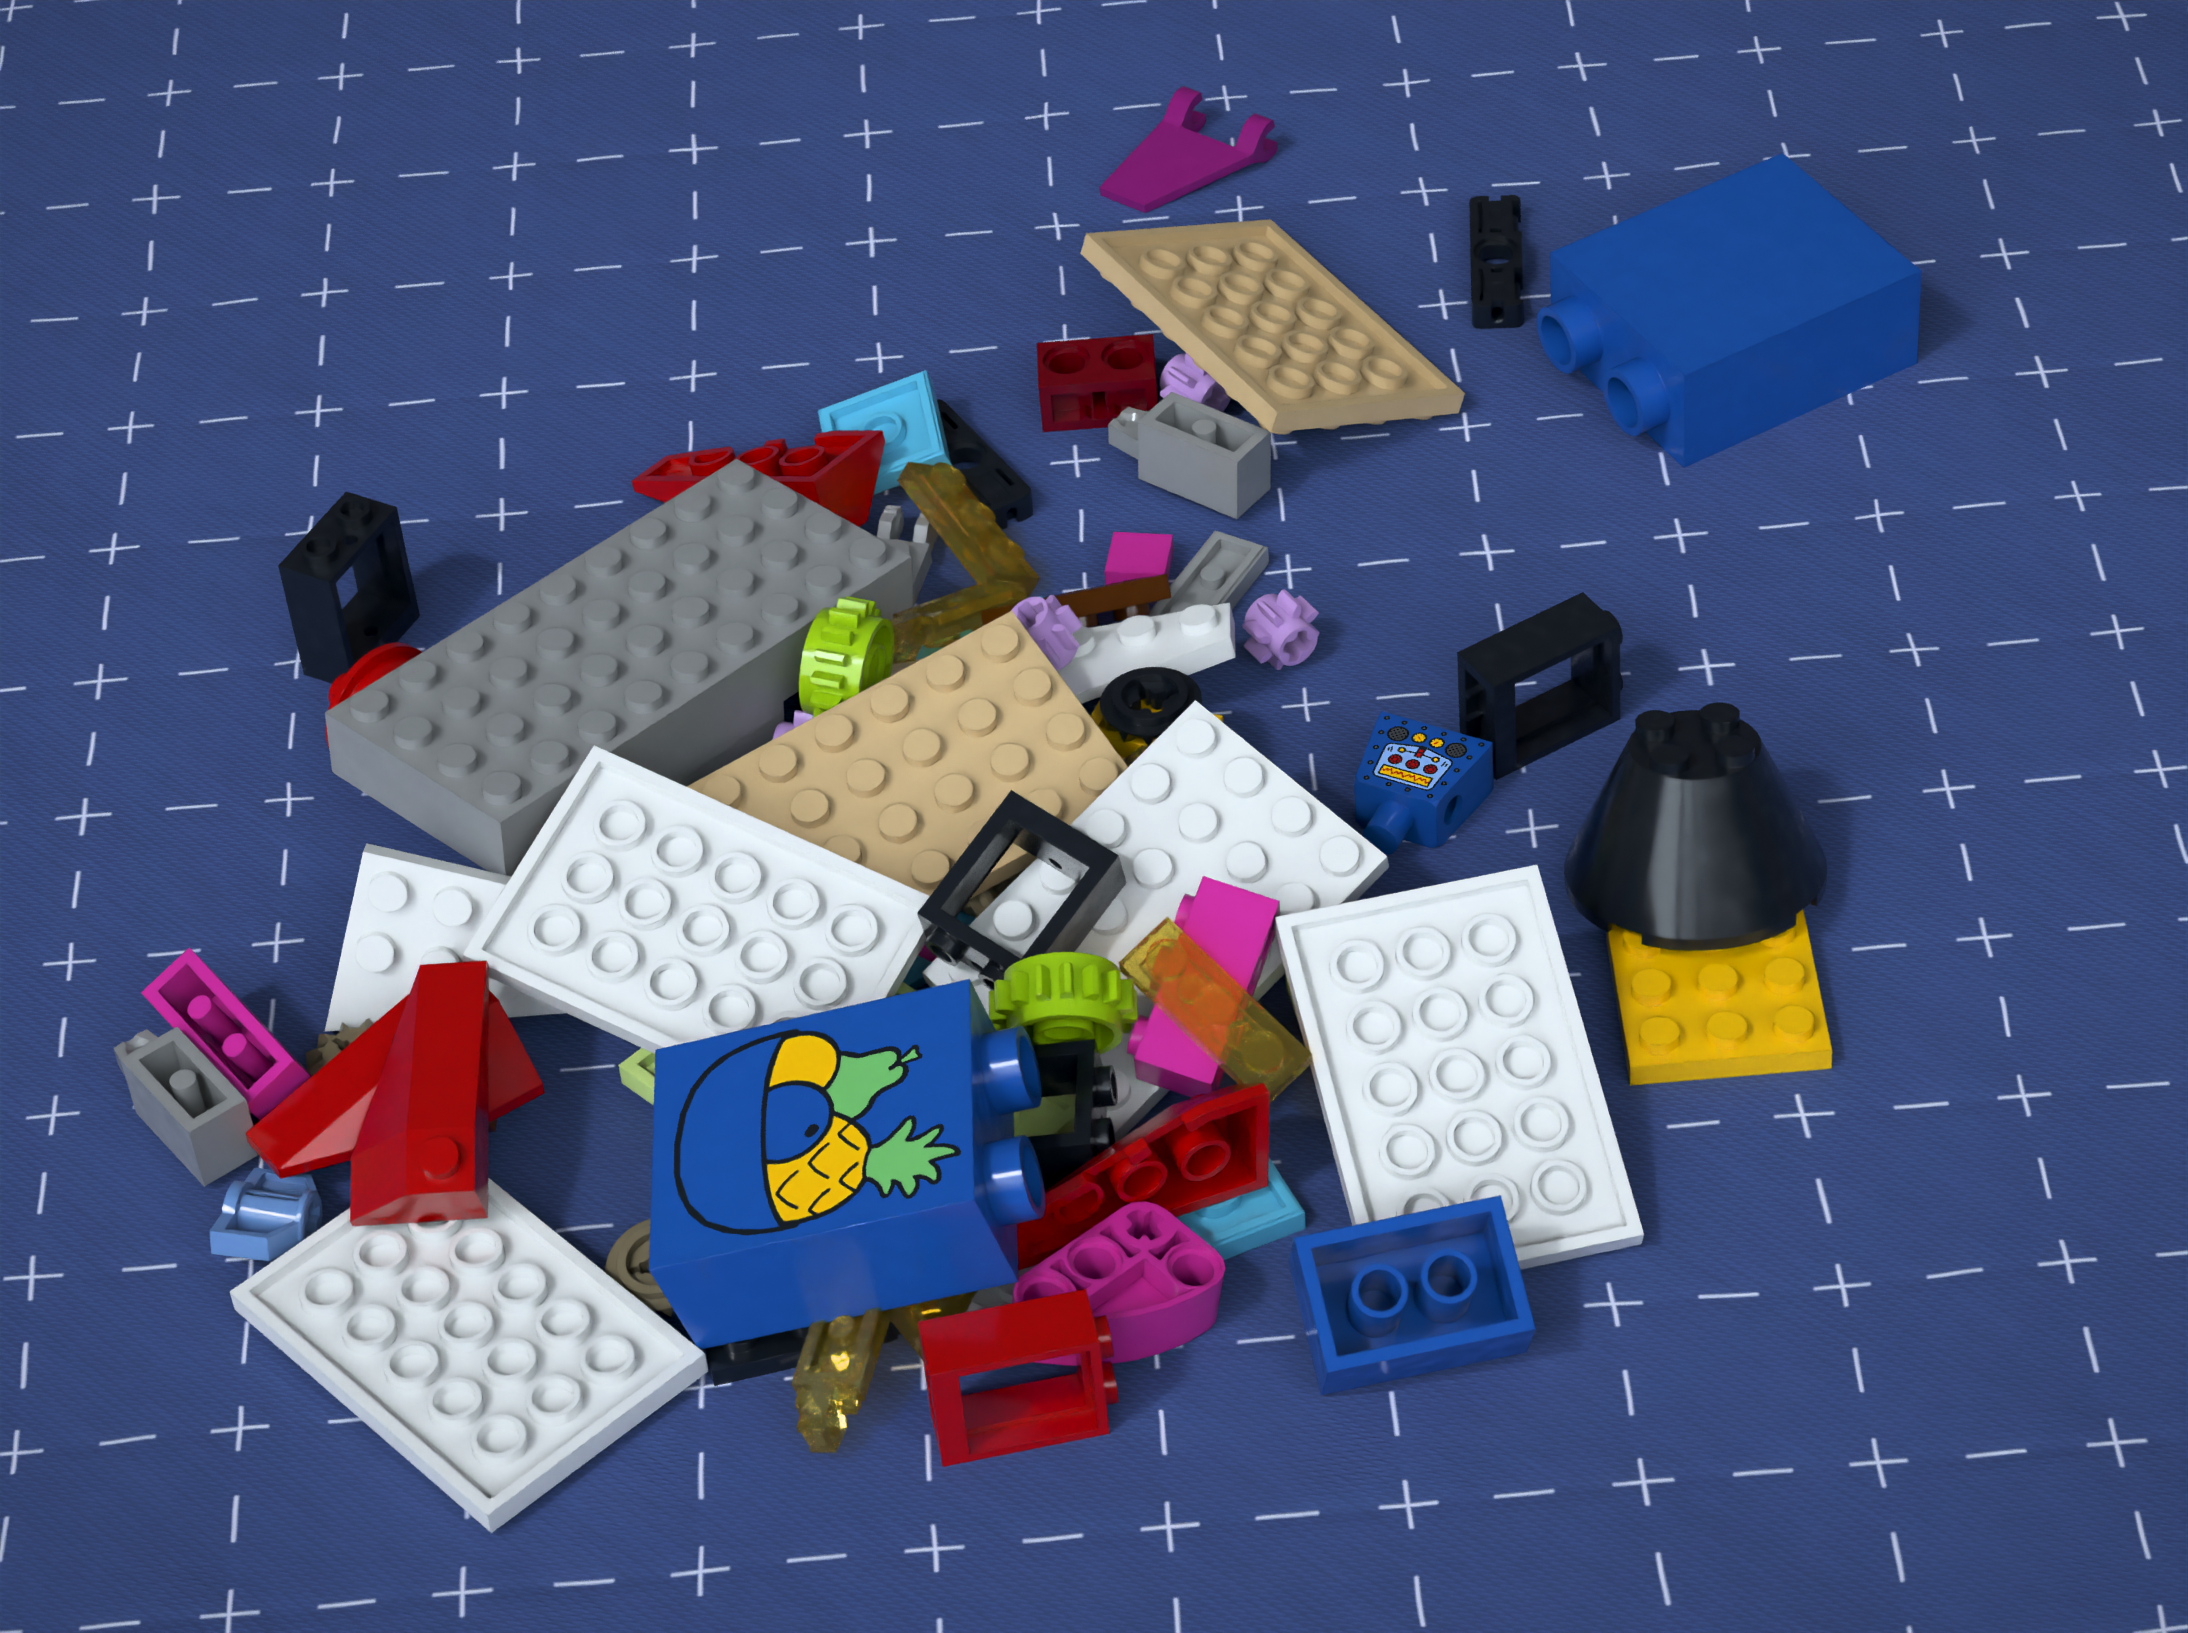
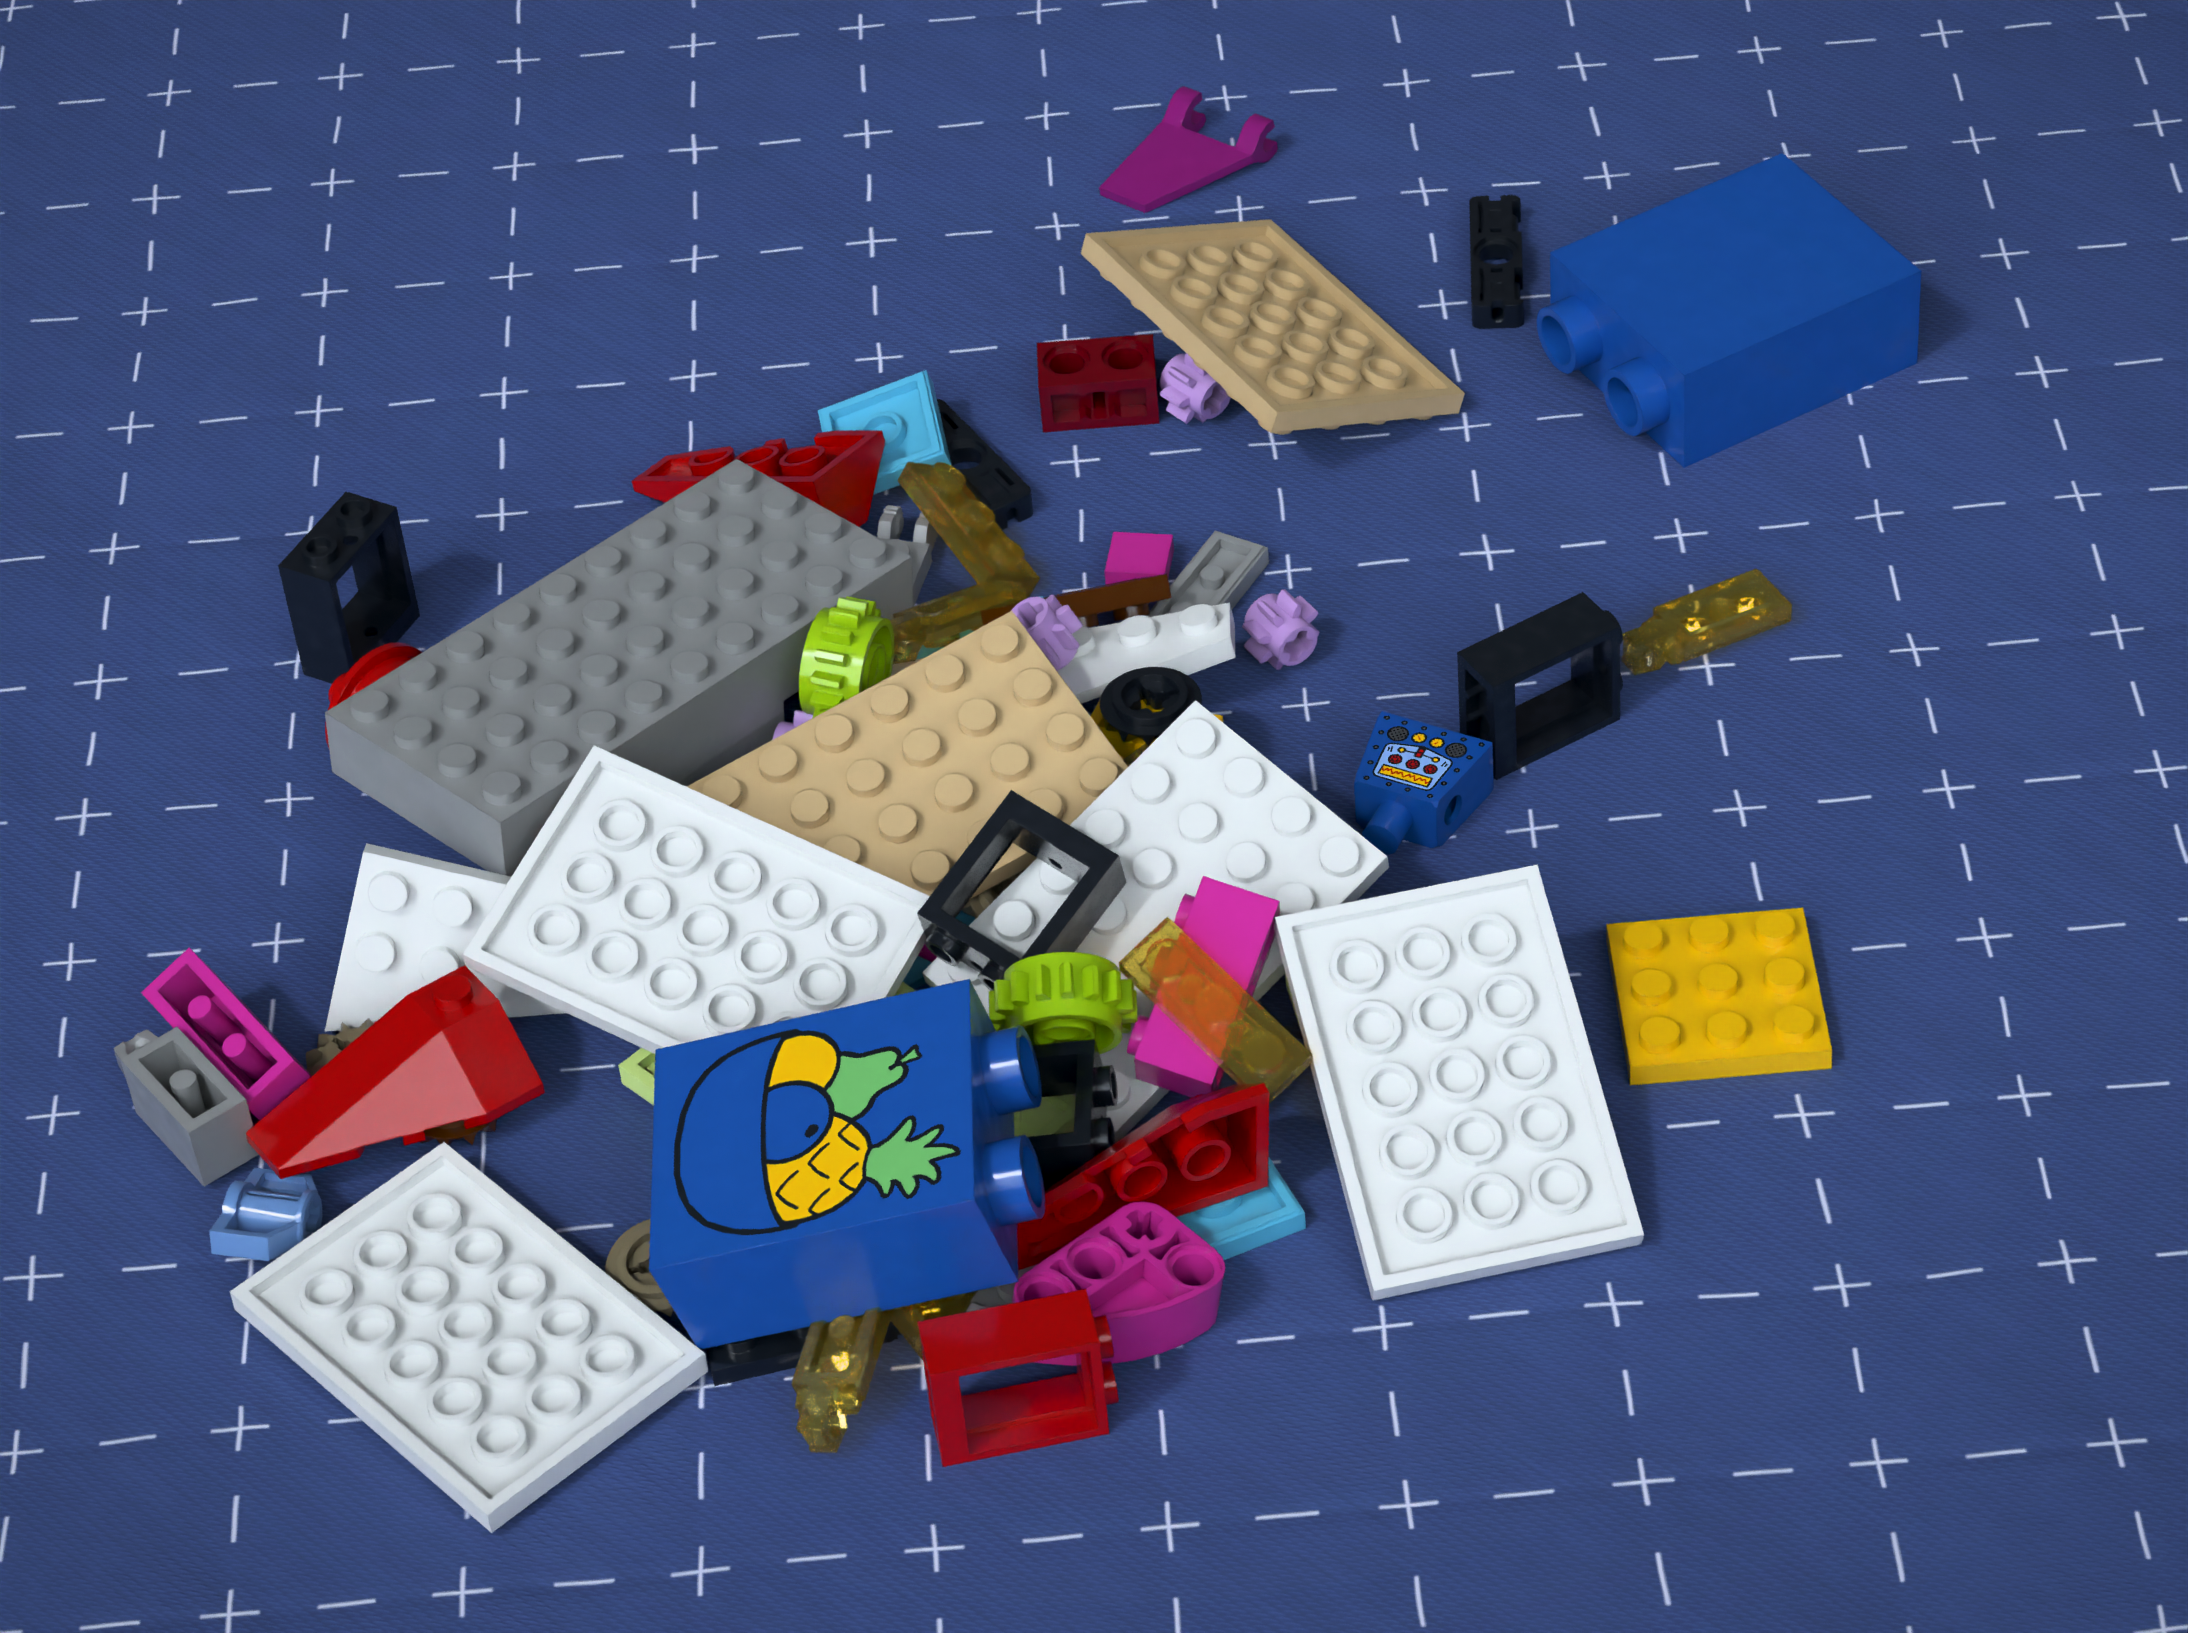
(428, 1119): red wedge -> none
(1197, 453): light grey hinge -> none
(1411, 1295): blue brick -> none
(1695, 838): black cone -> none
(1705, 622): none -> clear yellow hinge

